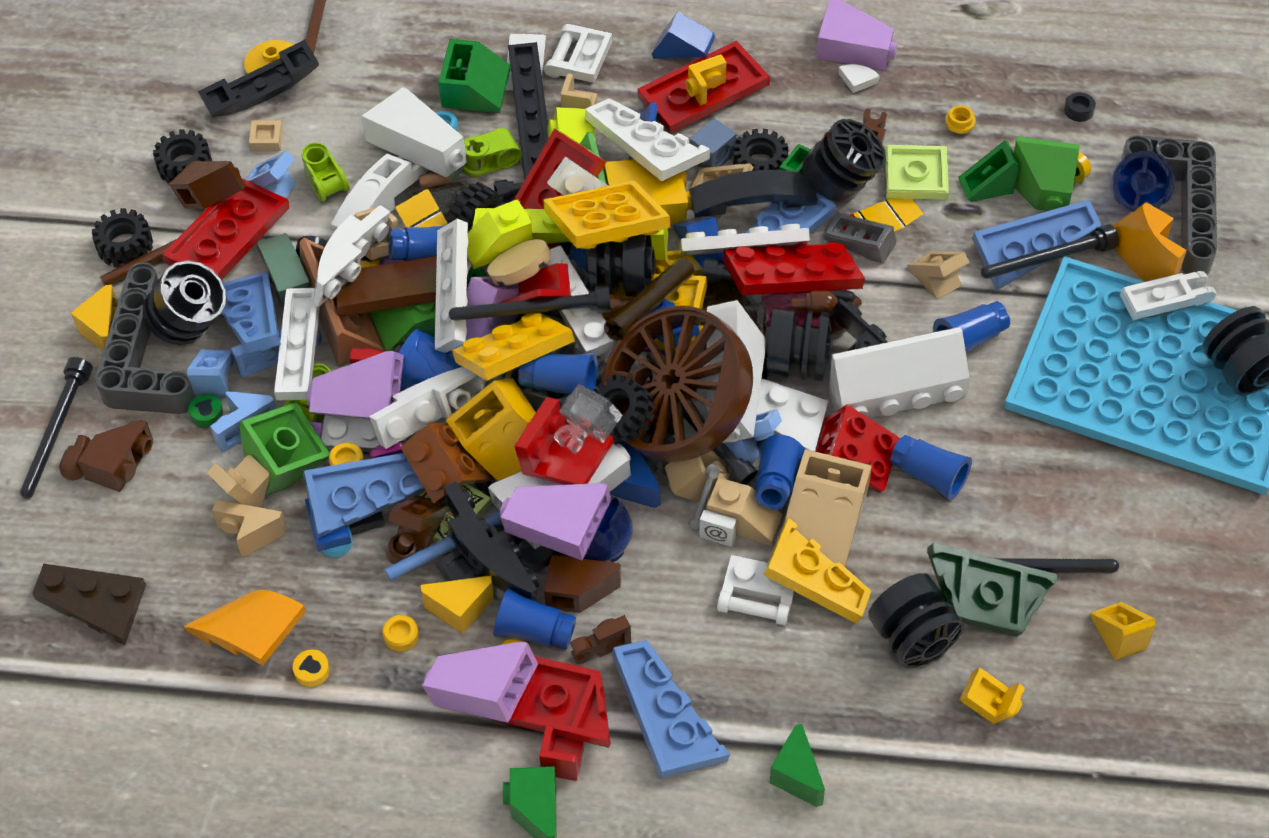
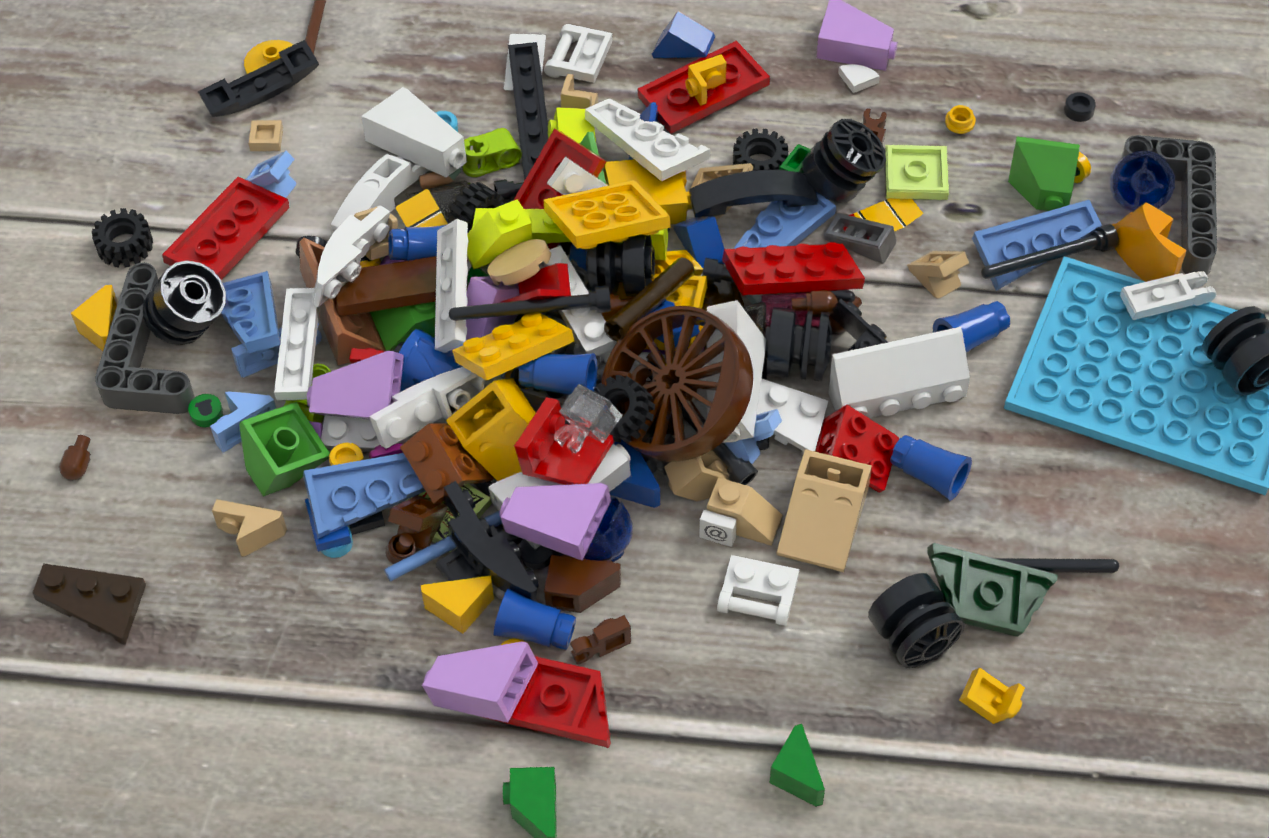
(76, 373): black piece -> none
(115, 454): reddish brown slope -> none
(120, 273): reddish brown bar -> none
(176, 146): black tyre -> none
(206, 183): reddish brown slope -> none
(210, 372): light blue slope -> none
(244, 483): tan slope -> none
(250, 624): light orange slope -> none
(282, 265): sand green slope -> none
(311, 668): yellow tile -> none
(323, 171): lime piece -> none
(400, 633): yellow tile -> none
(472, 77): green slope -> none
(562, 754): red panel -> none
(664, 713): medium blue wing -> none
(698, 244): white plate -> none
(711, 472): light grey hinge -> none
(718, 139): sand blue brick -> none
(777, 470): blue plant -> none
(810, 573): yellow wing -> none
(991, 175): green slope -> none
(1123, 629): yellow slope -> none

